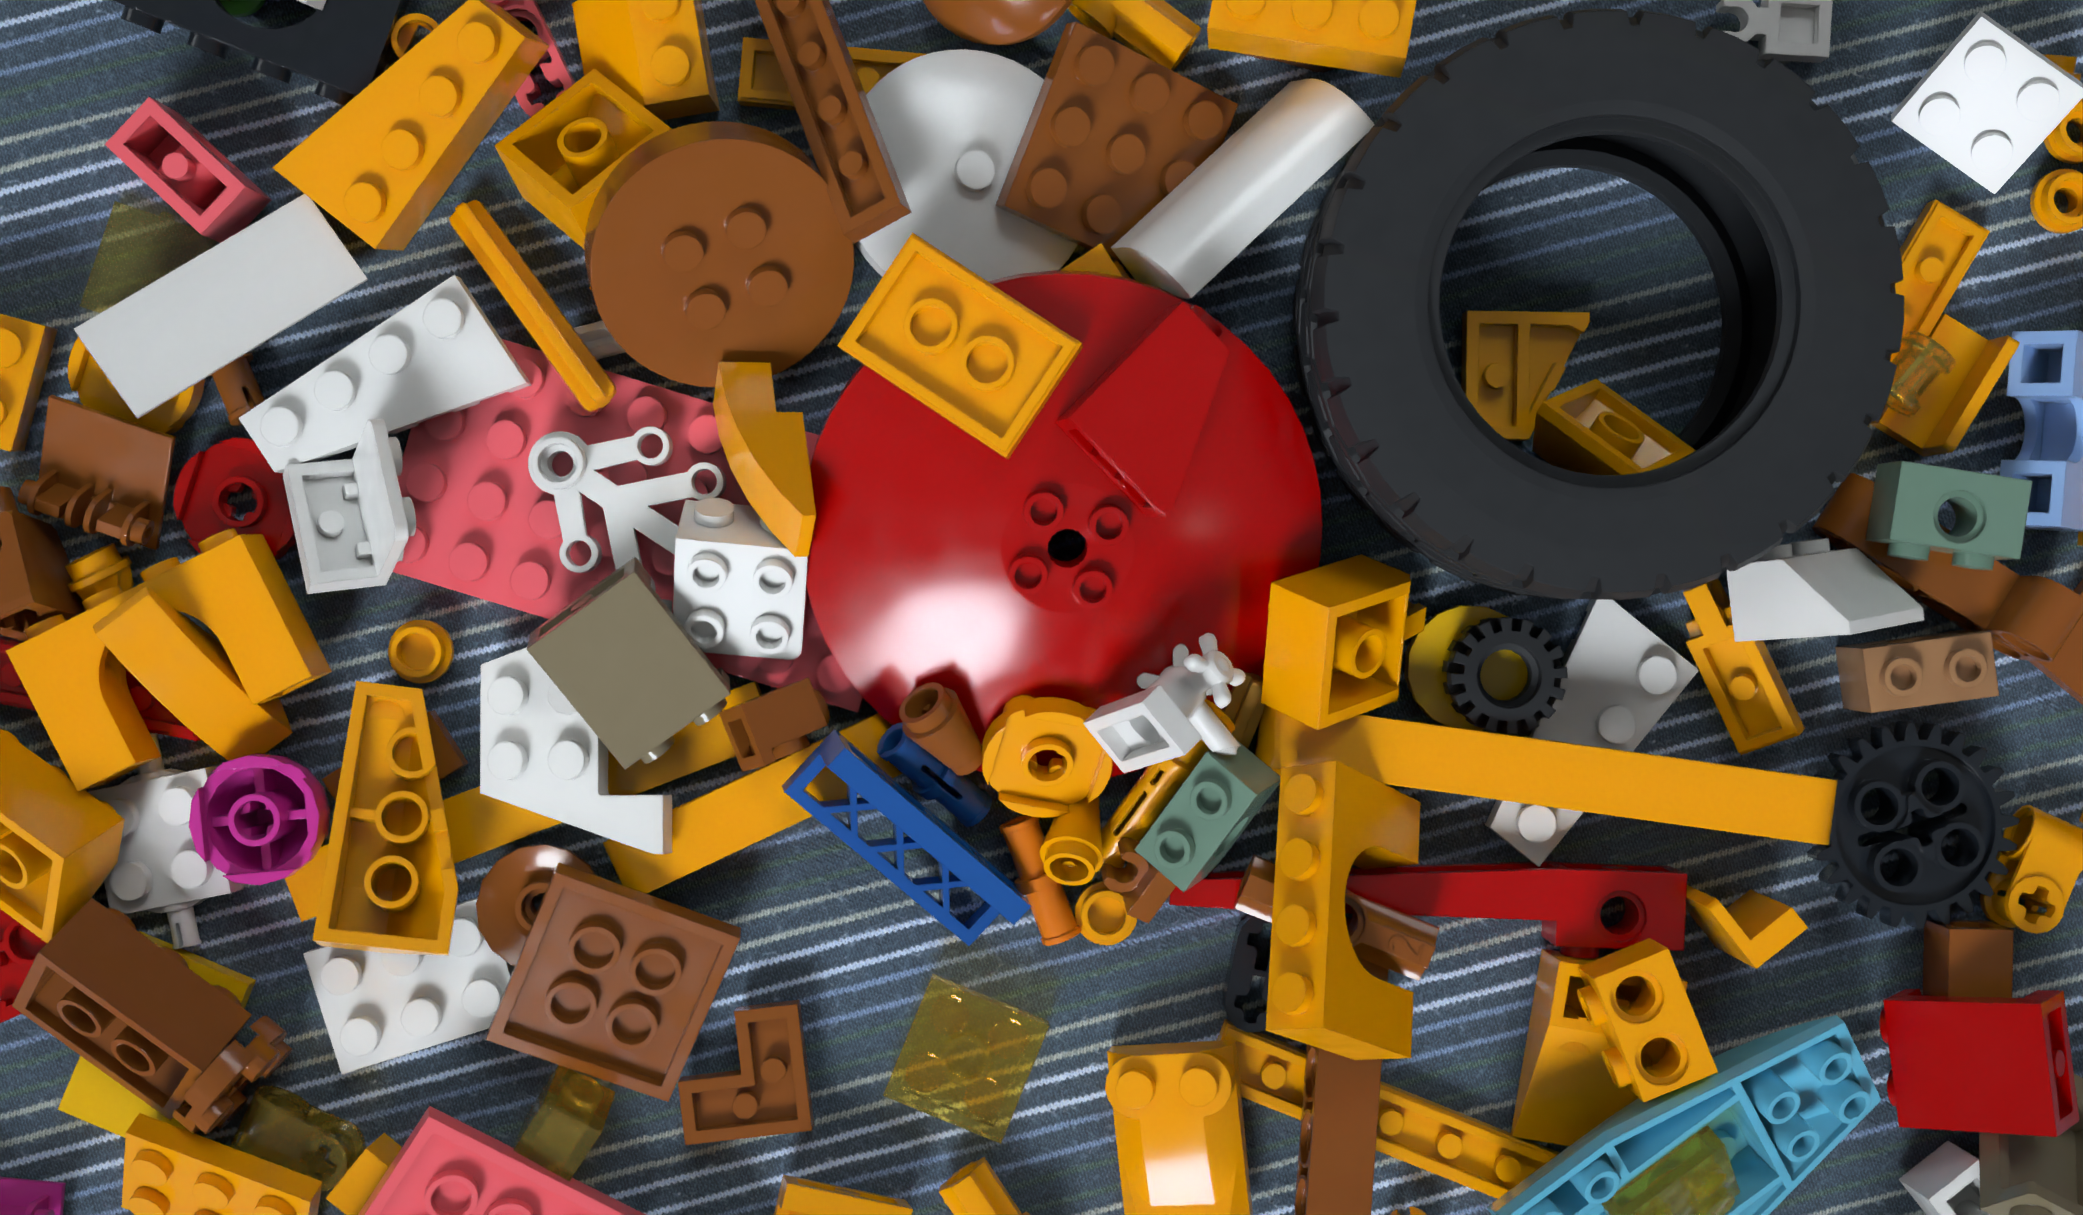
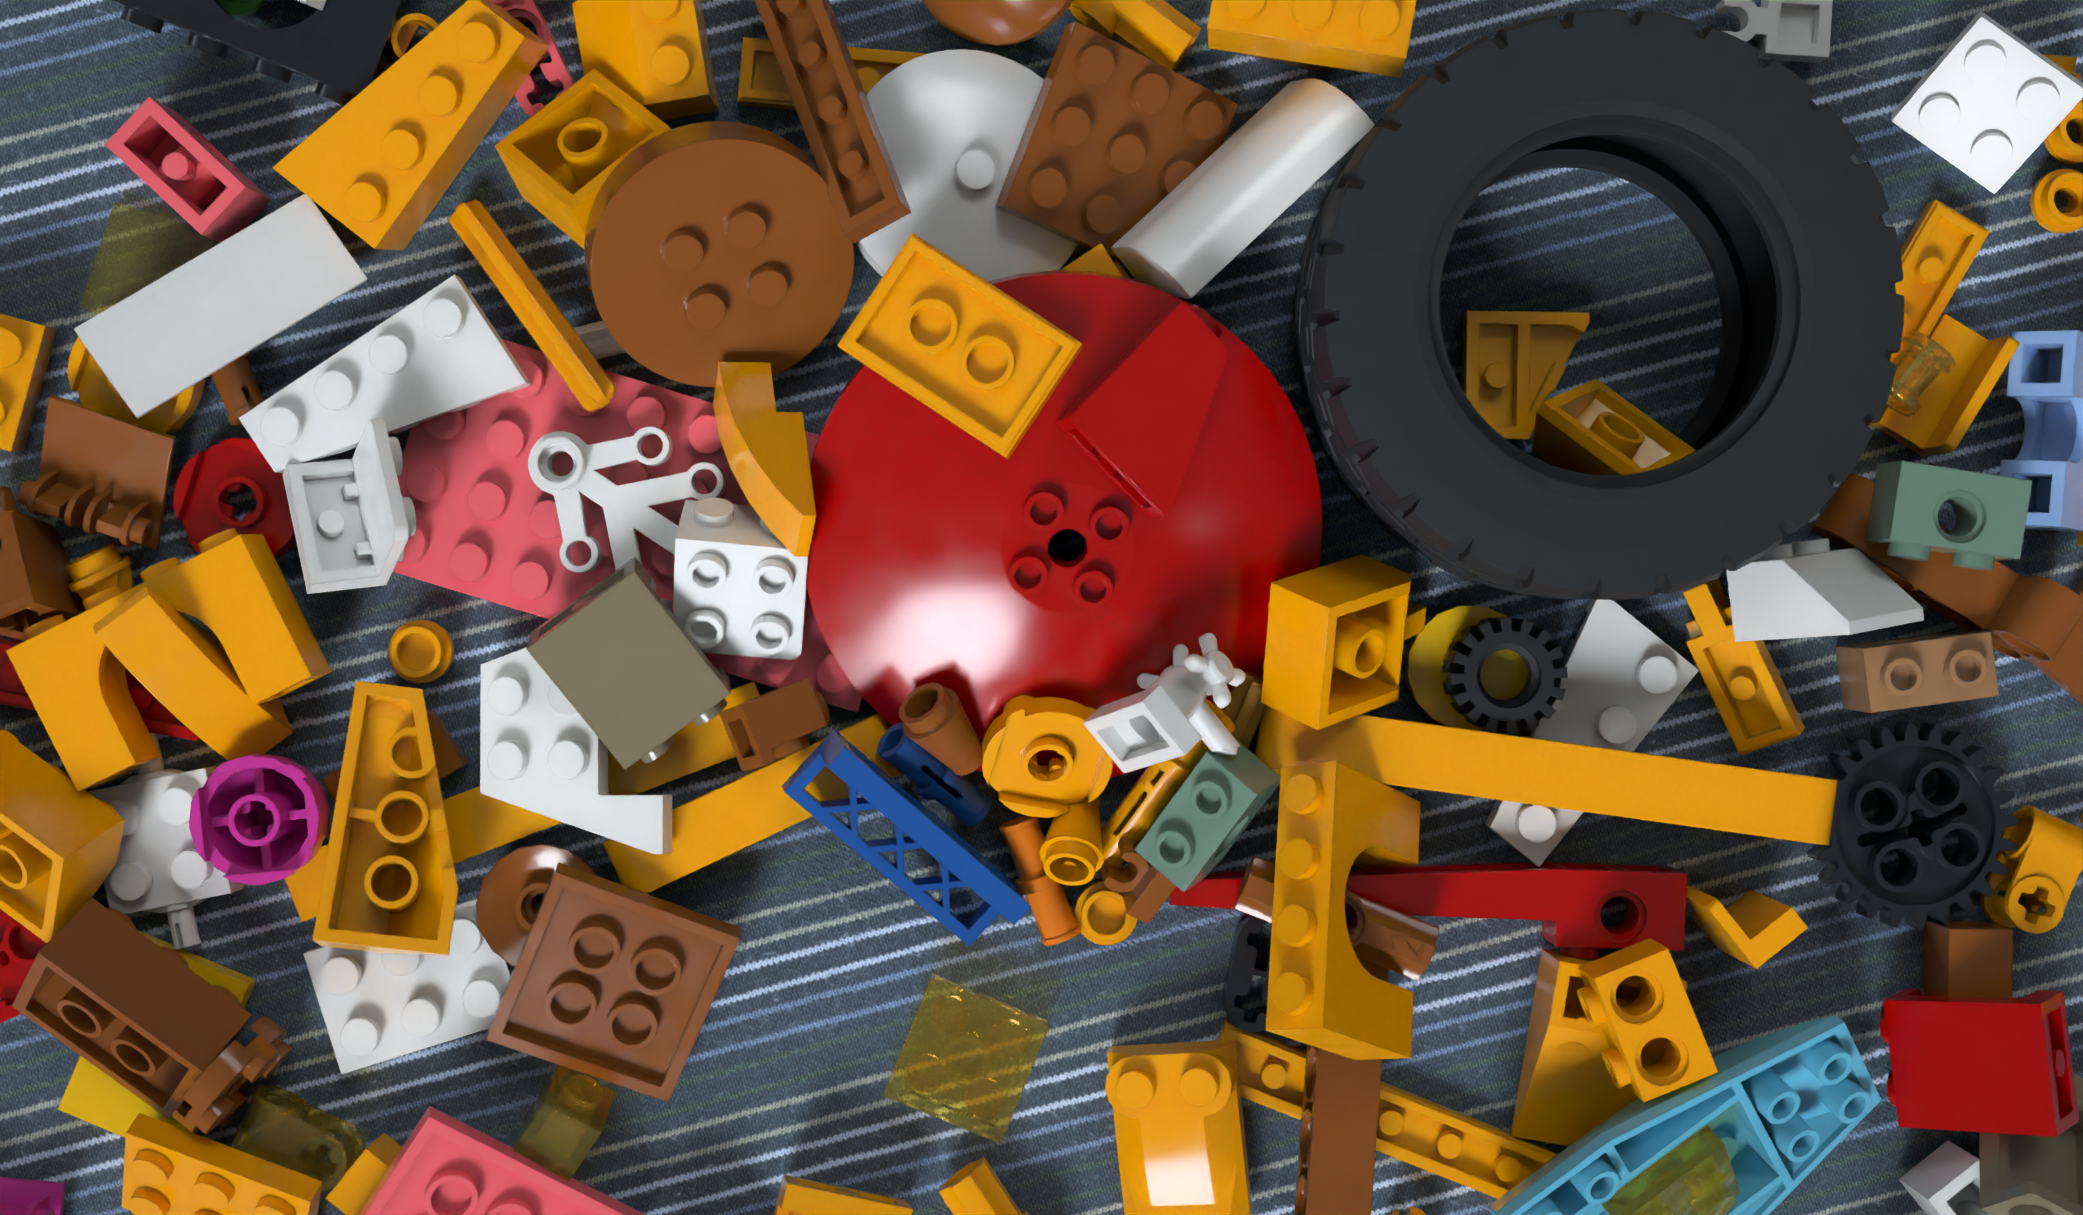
(767, 1093): dark orange plate -> none

